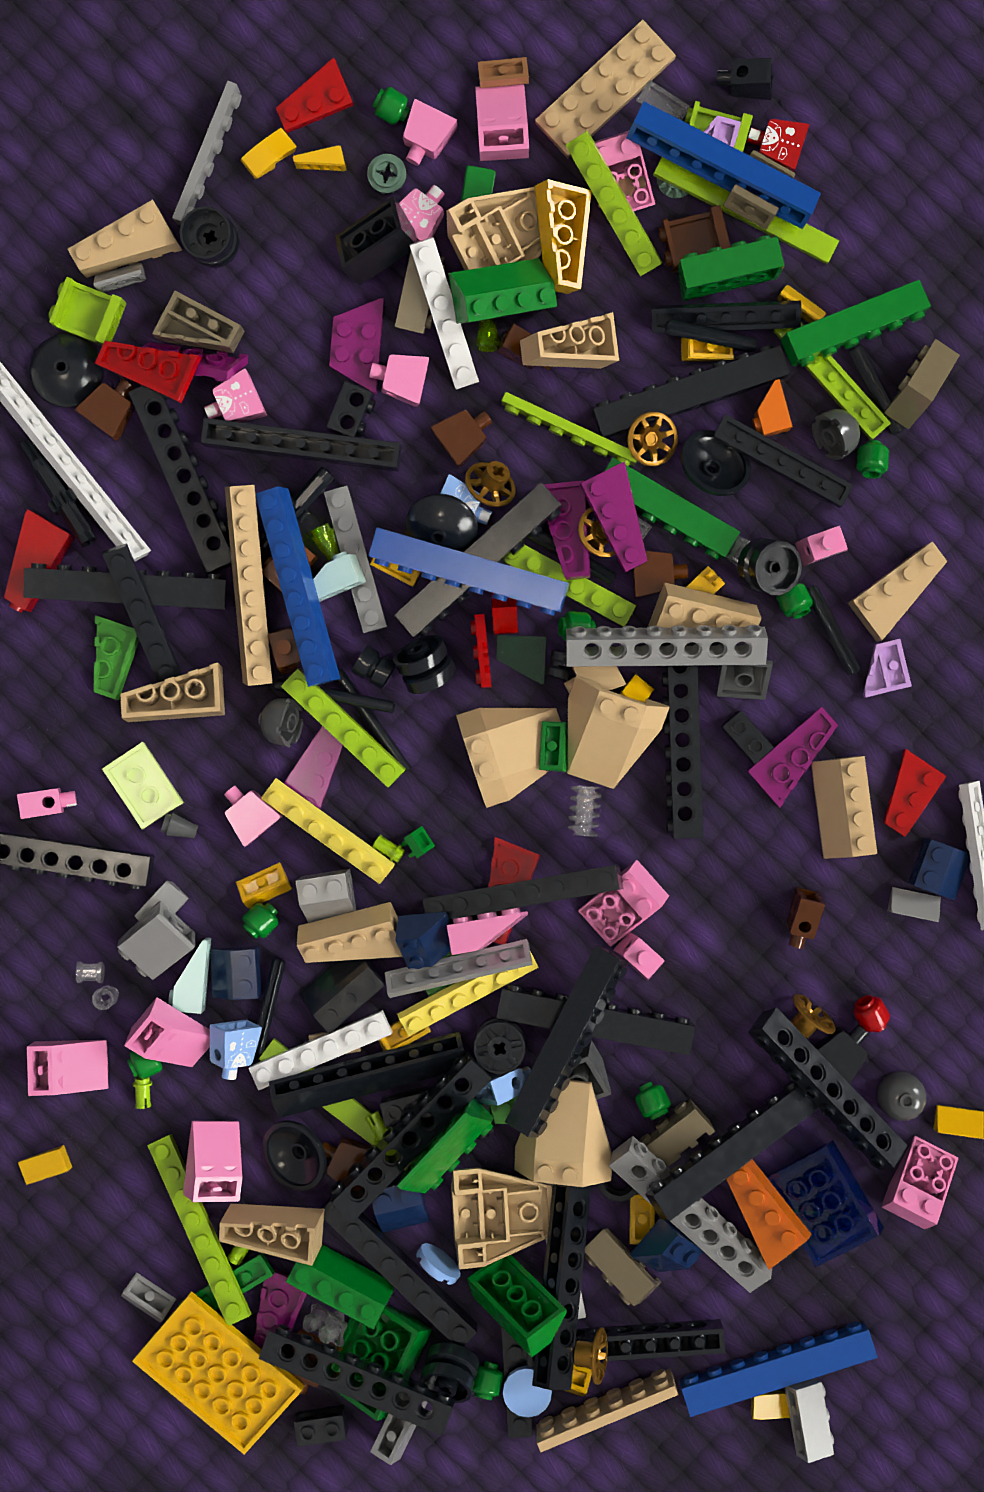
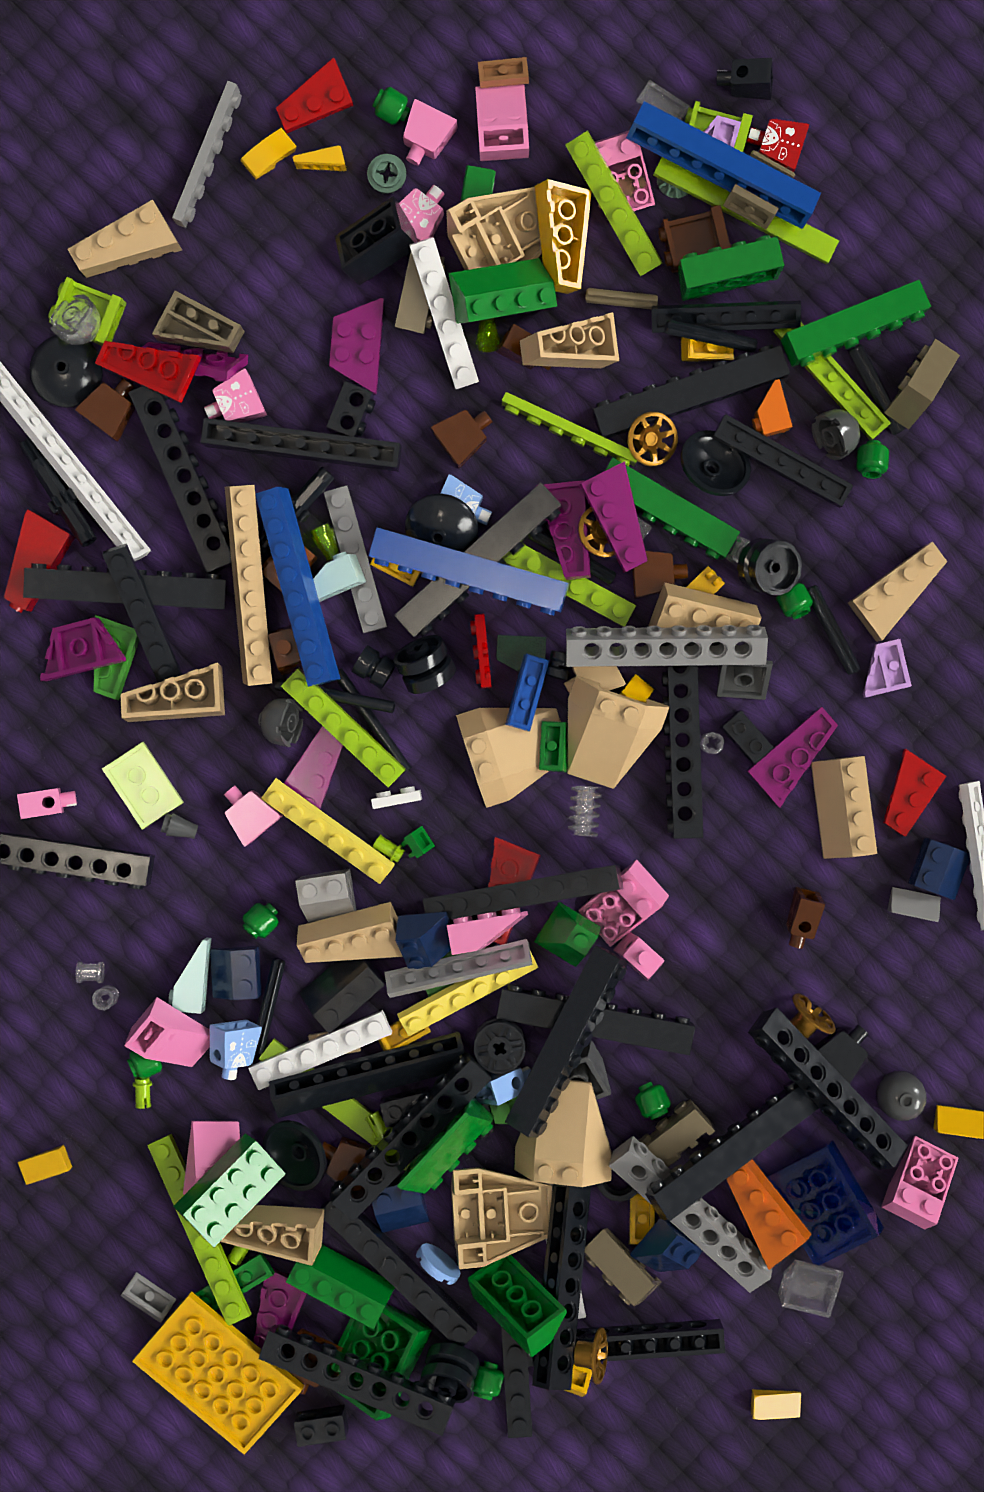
(67, 1066): bright pink slope -> none
(76, 321): none -> clear cylinder
(79, 649): none -> magenta wing
(119, 278): light grey slope -> none
(156, 941): light grey slope -> none
(167, 894): light grey slope -> none
(209, 223): black wheel -> none
(229, 1190): none -> brick
(263, 885): yellow slope -> none
(327, 1324): clear hips -> none
(386, 799): none -> white plate
(394, 1436): light grey brick -> none
(402, 377): bright pink torso -> none
(493, 481): pearl gold wheel -> none
(504, 616): red slope -> none
(522, 1396): light blue tile -> none
(527, 692): none -> blue tile
(568, 934): none -> green slope
(573, 619): green head -> none
(606, 87): tan plate -> none
(606, 1409): tan plate -> none
(621, 298): none -> dark tan axle
(710, 750): none -> clear bush
(777, 1368): blue brick -> none
(809, 311): yellow slope -> none
(809, 1420): brick -> none
(810, 1288): none -> clear slope
(821, 545): bright pink torso -> none
(871, 1013): red head -> none

